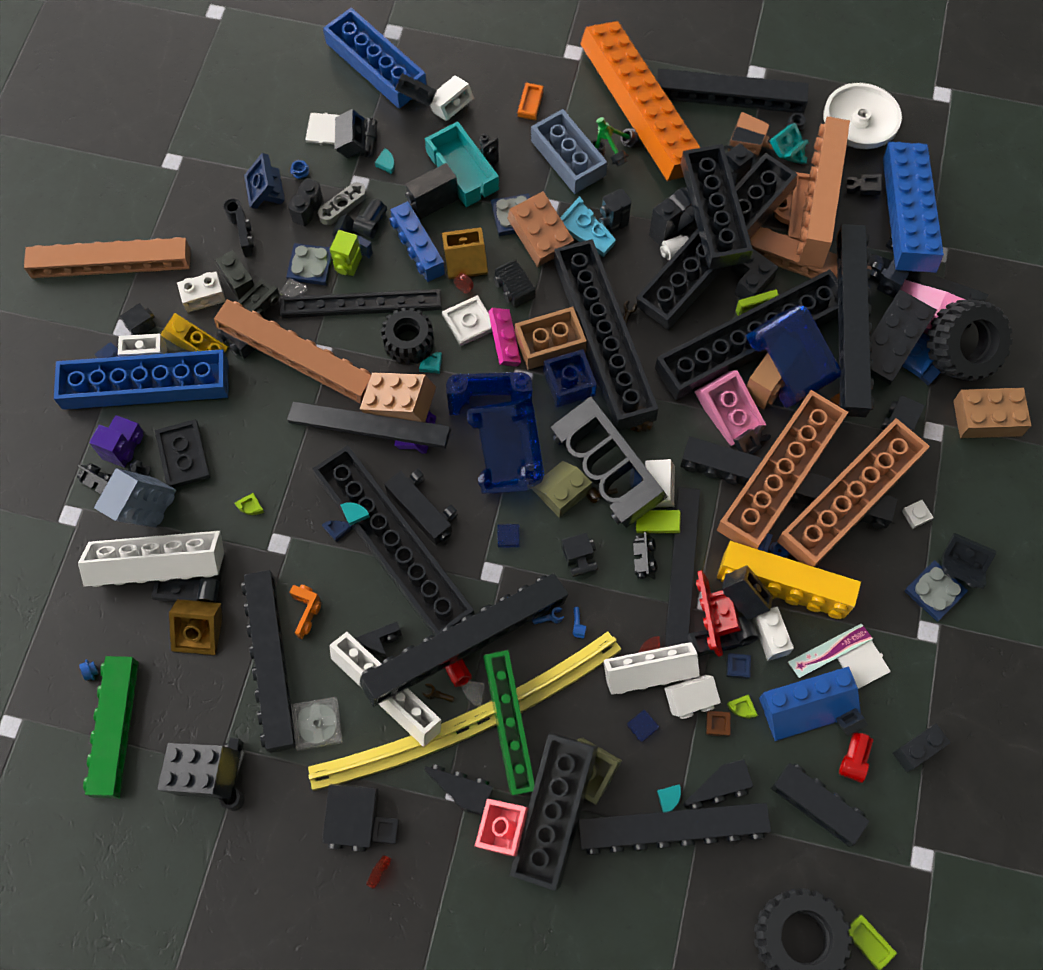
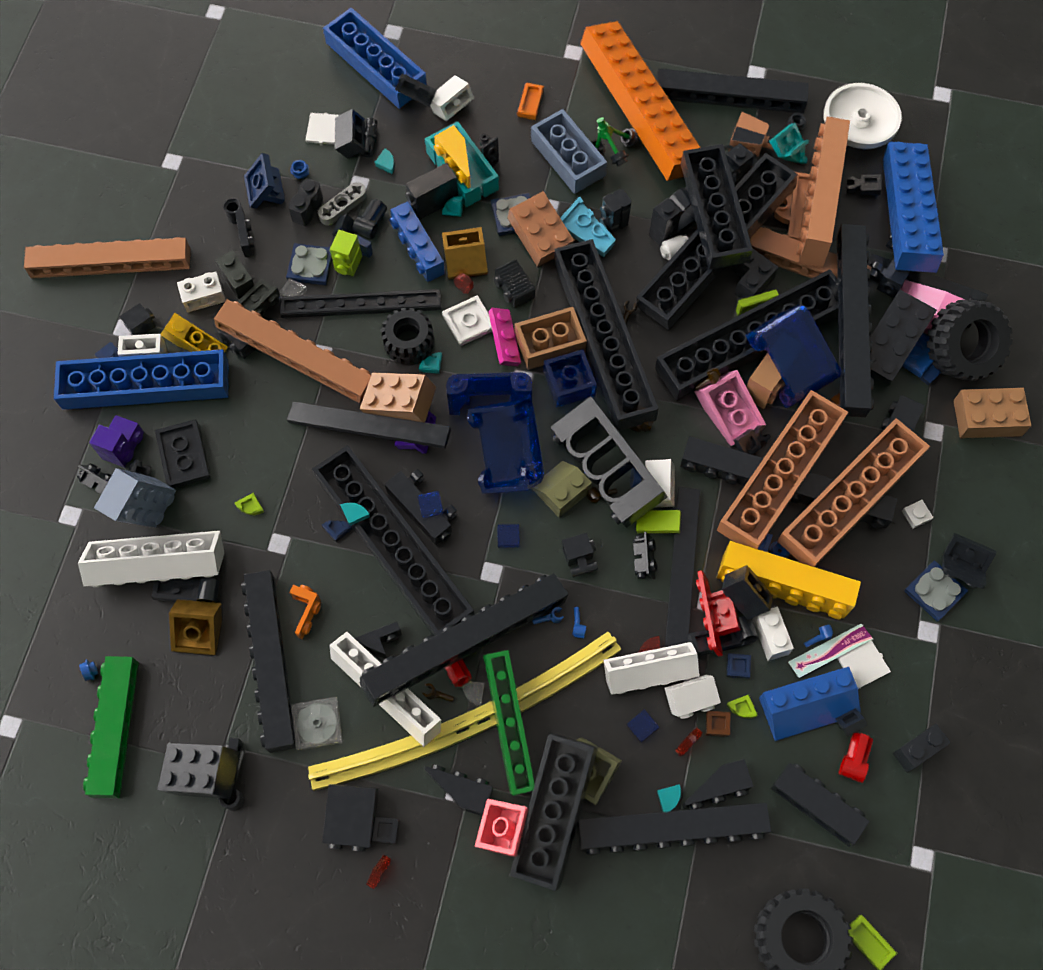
(430, 504): none -> clear blue tile
(452, 147): none -> yellow slope
(453, 206): none -> teal tile
(689, 741): none -> clear red tile
(713, 378): none -> dark brown hand
(826, 634): none -> blue hand

